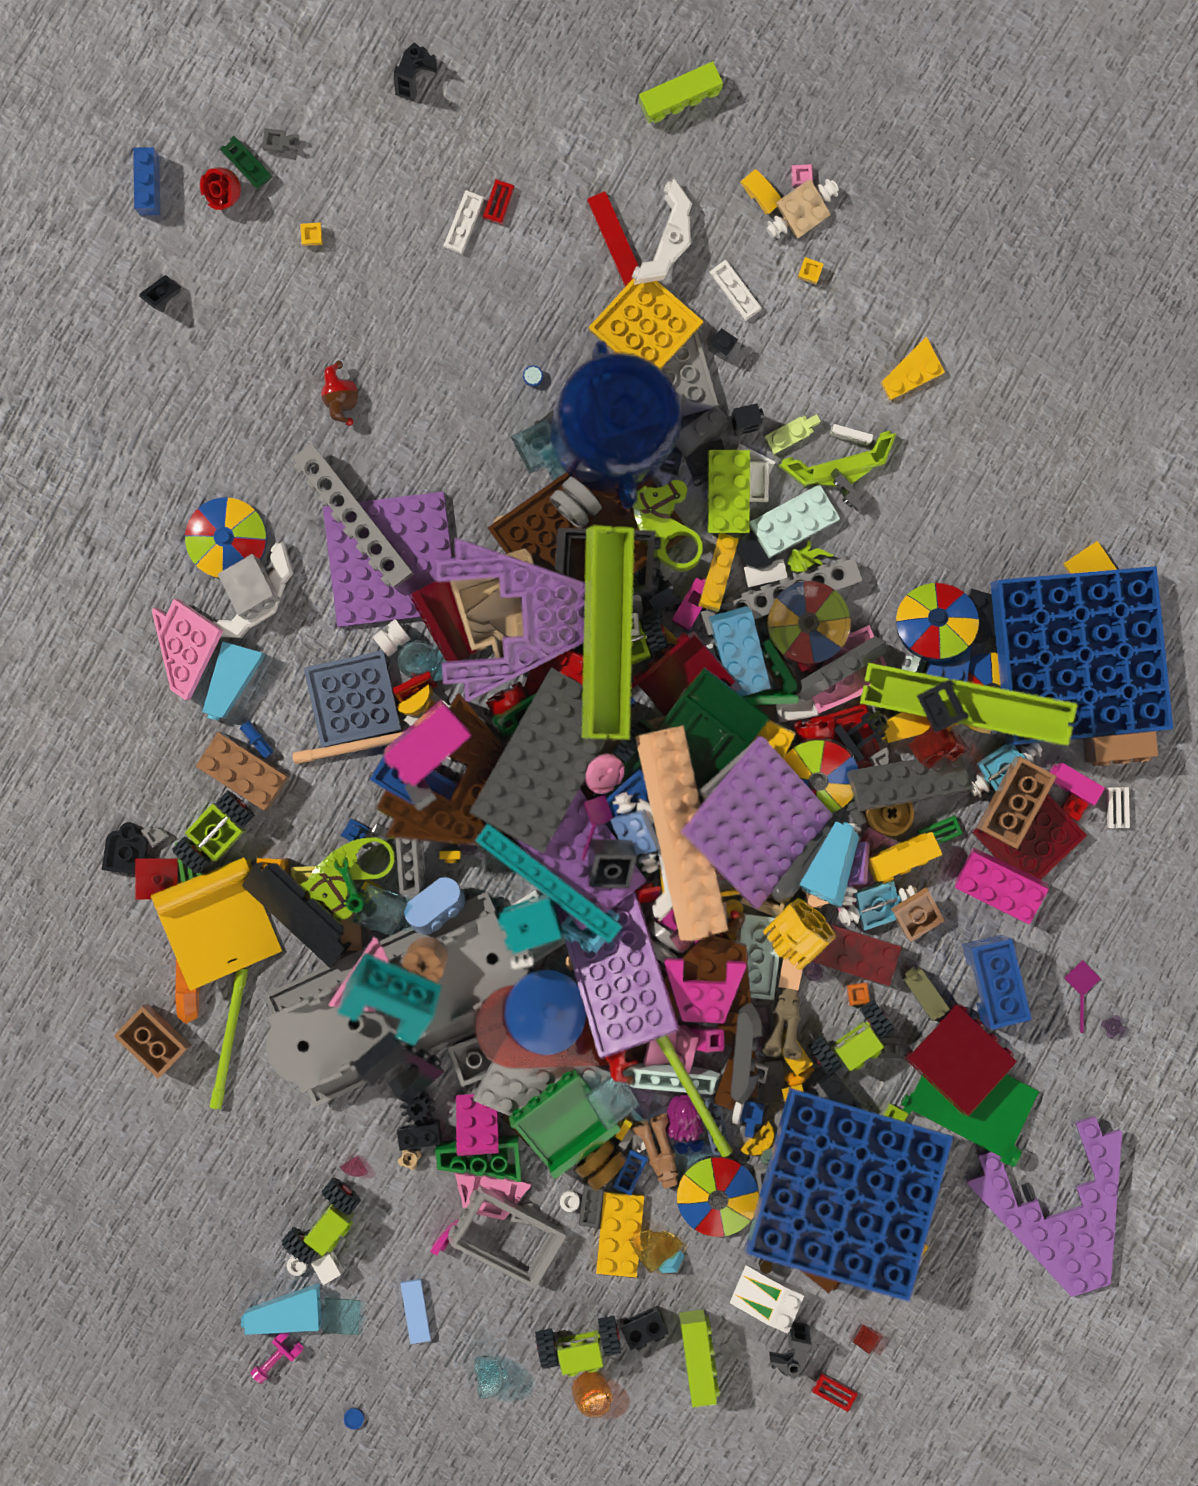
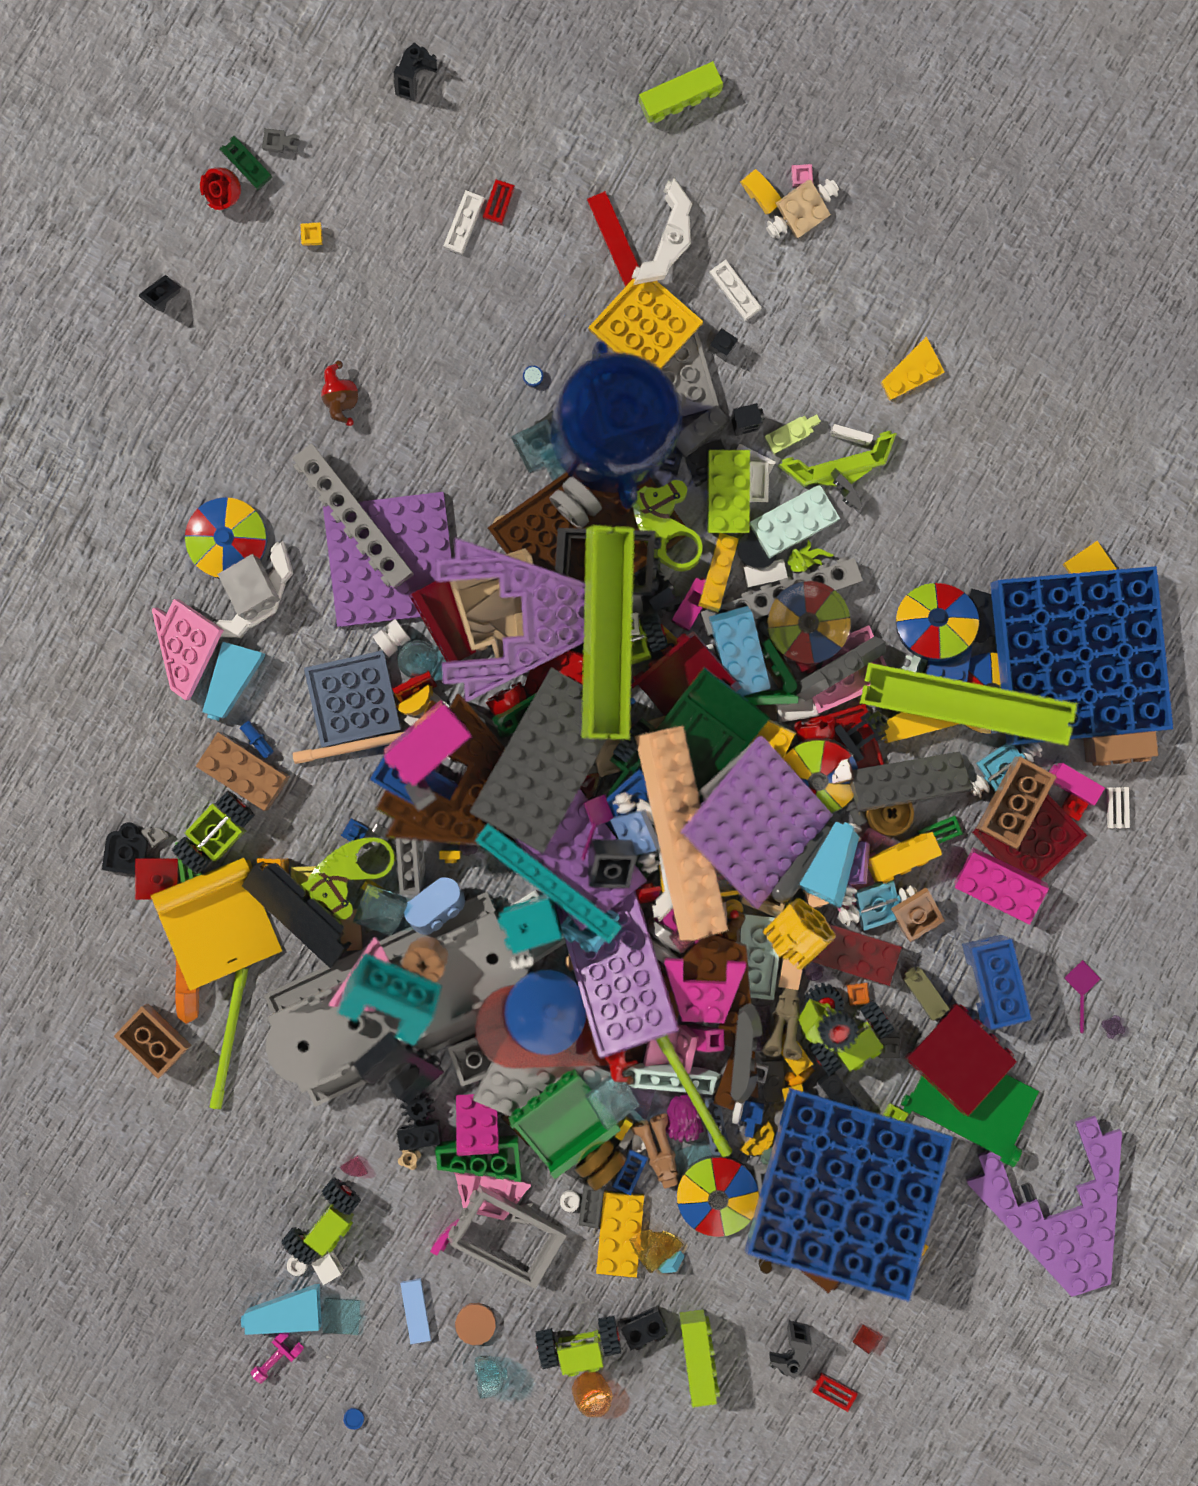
(146, 181): blue brick -> none
(351, 904): green brick -> none
(475, 1324): none -> nougat tile
(604, 773): bright pink tile -> none
(682, 1148): clear blue piece -> none
(767, 1298): white slope -> none
(810, 270): yellow plate -> none
(825, 1022): none -> brick
(843, 772): none -> tile
(880, 757): light grey tile -> none
(933, 746): clear red brick -> none
(936, 709): black plate -> none

